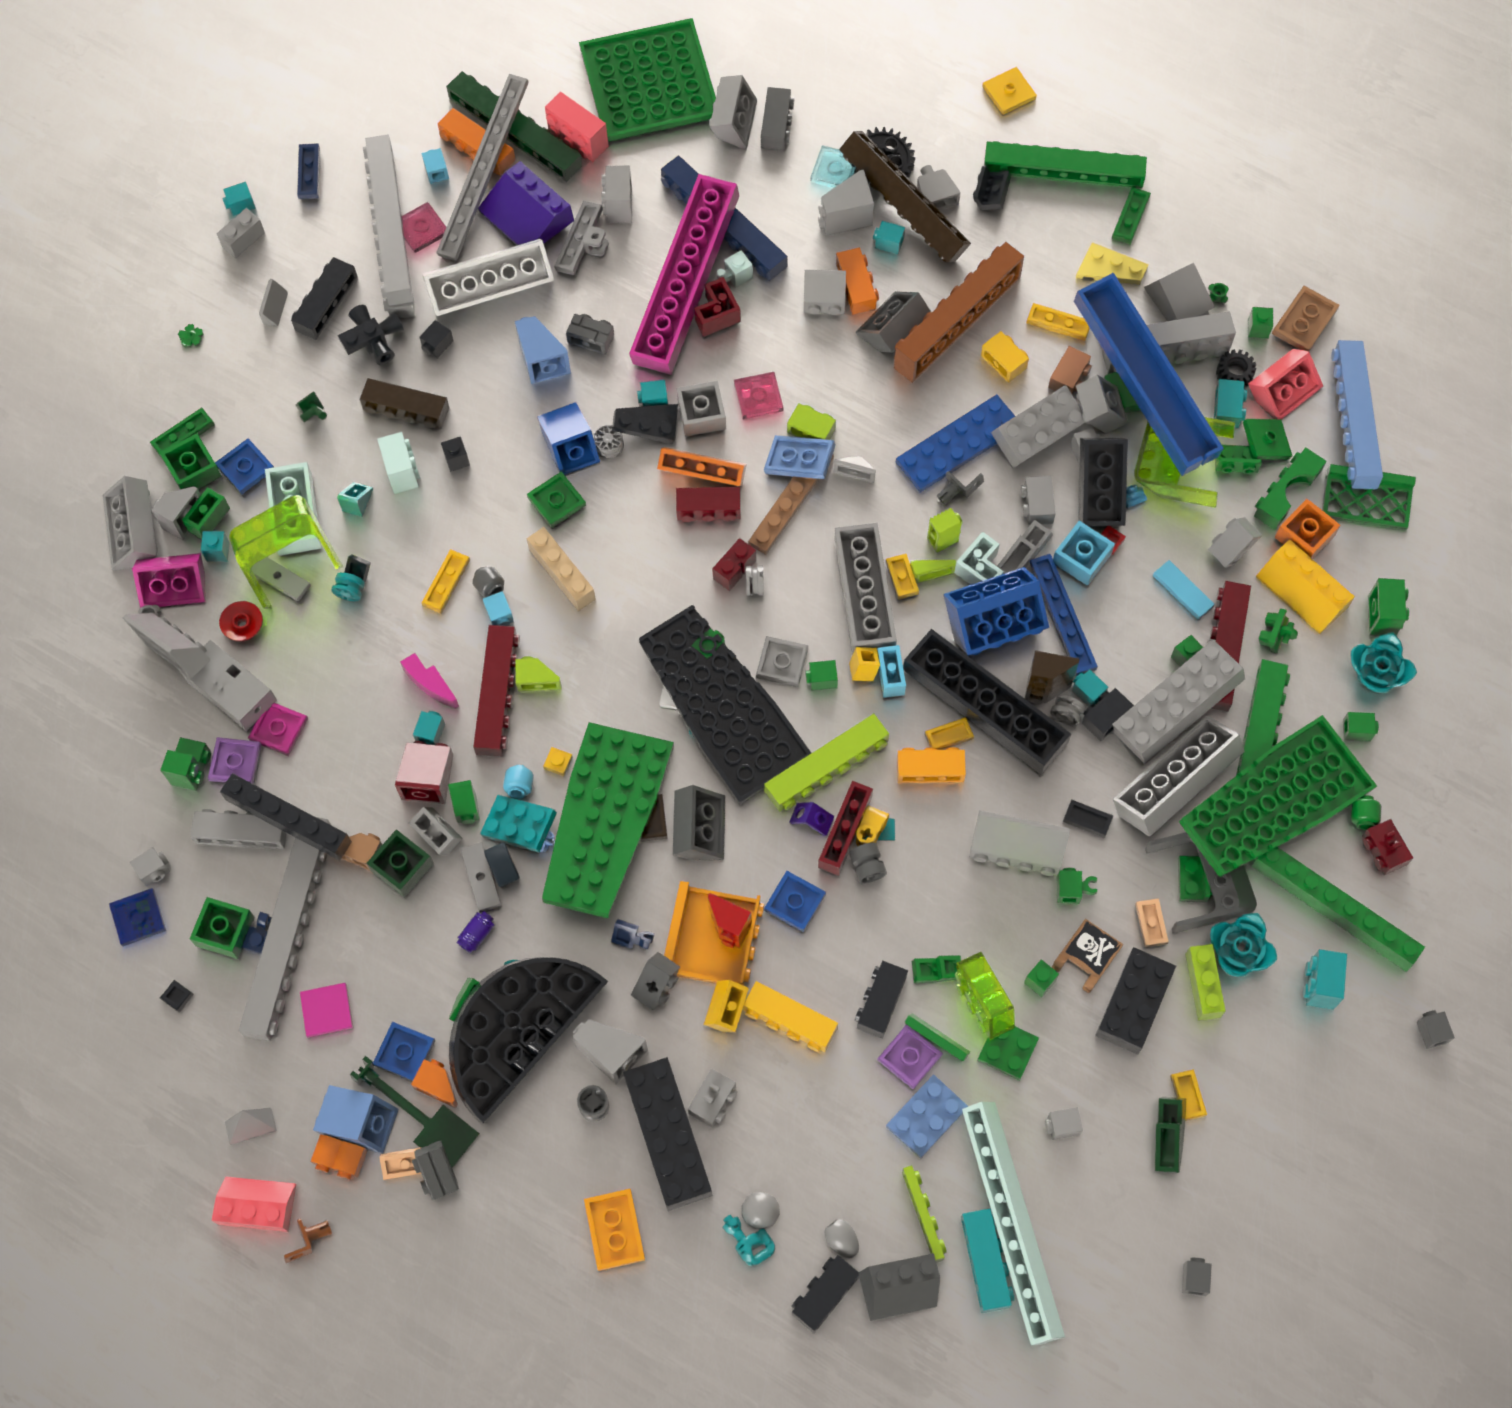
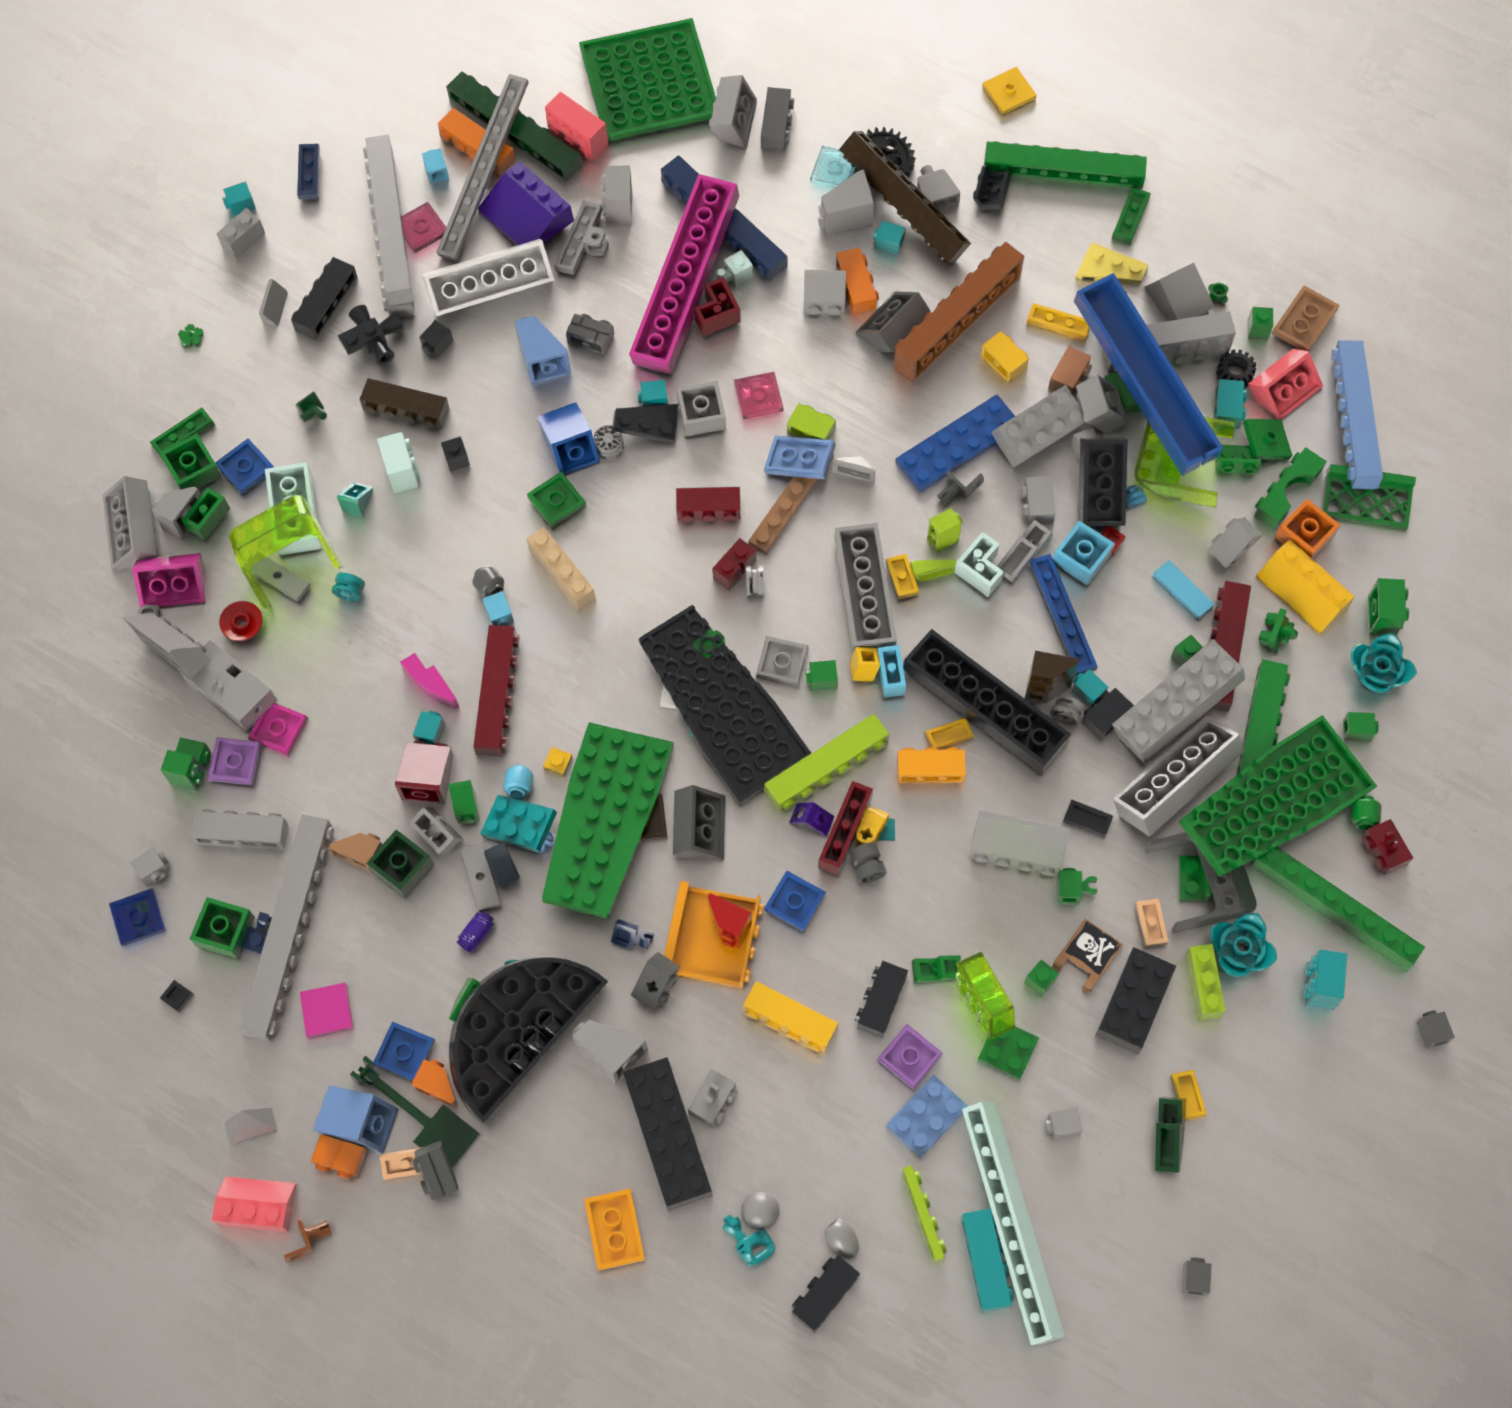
(215, 546): teal brick -> none
(286, 816): black brick -> none
(357, 567): black plate -> none
(445, 581): yellow tile -> none
(535, 675): lime slope -> none
(593, 1103): dark grey wheel -> none
(701, 466): orange brick -> none
(726, 1006): yellow brick -> none
(900, 1286): dark grey slope -> none
(937, 1037): green tile -> none
(996, 611): blue brick -> none

